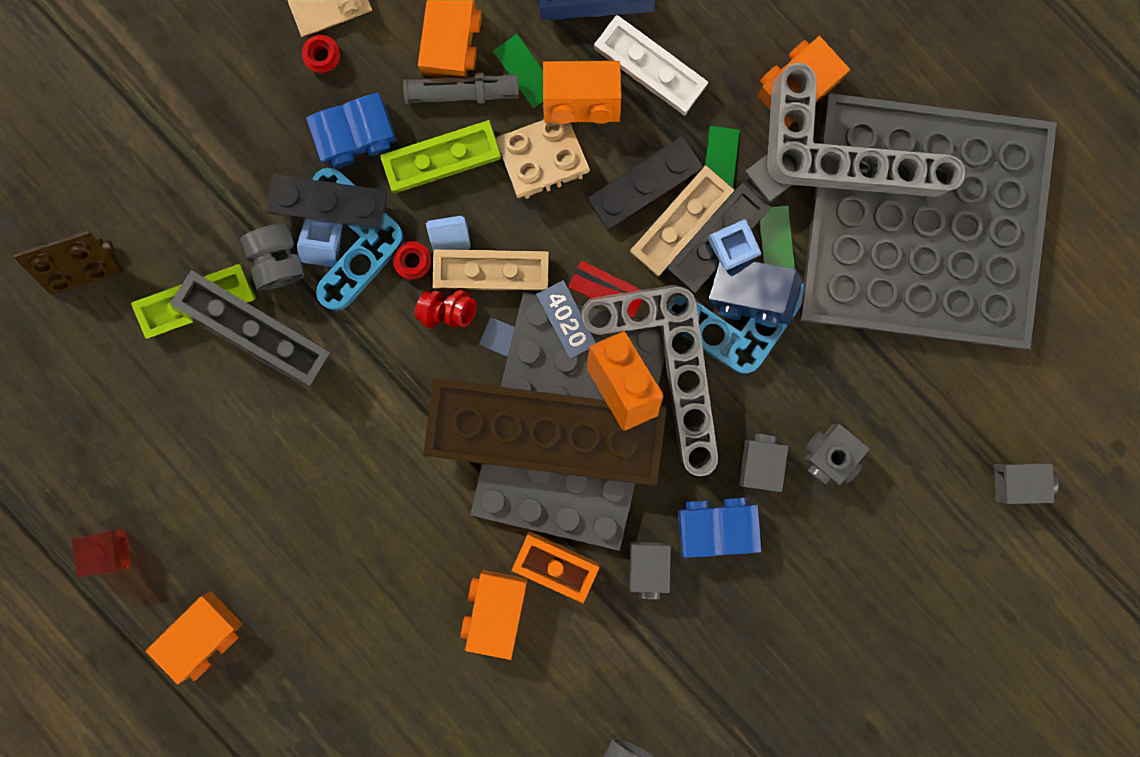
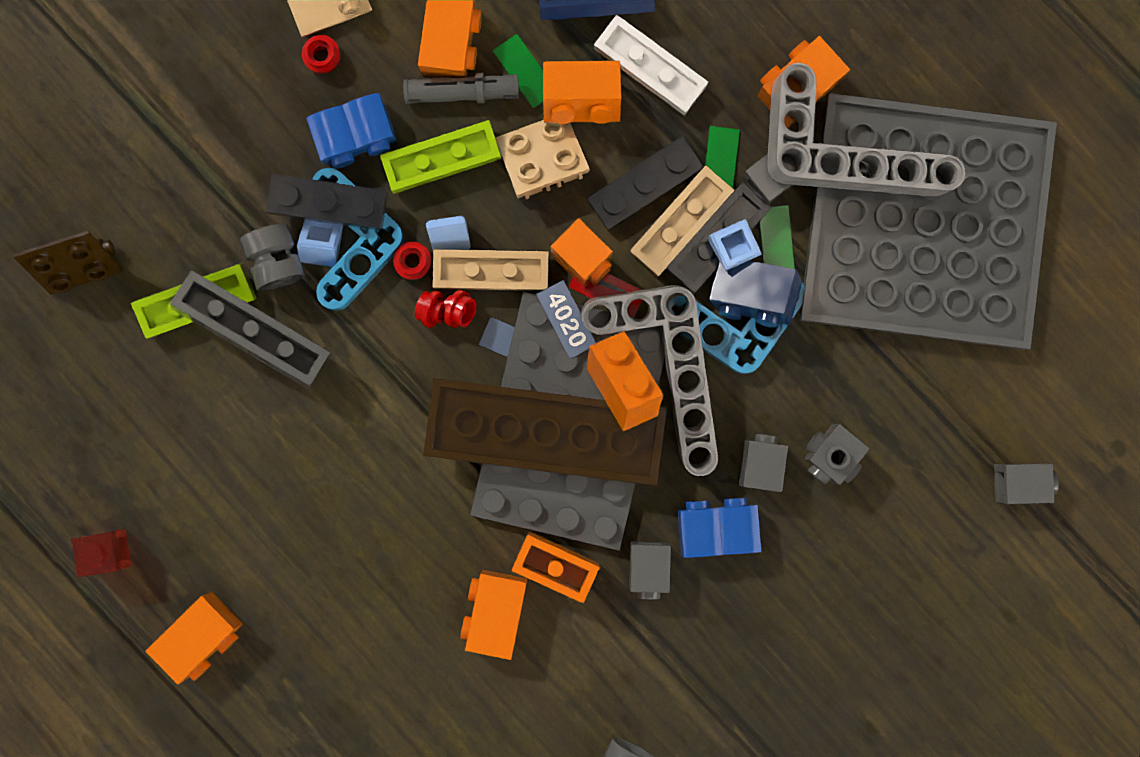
(582, 254): none -> orange brick

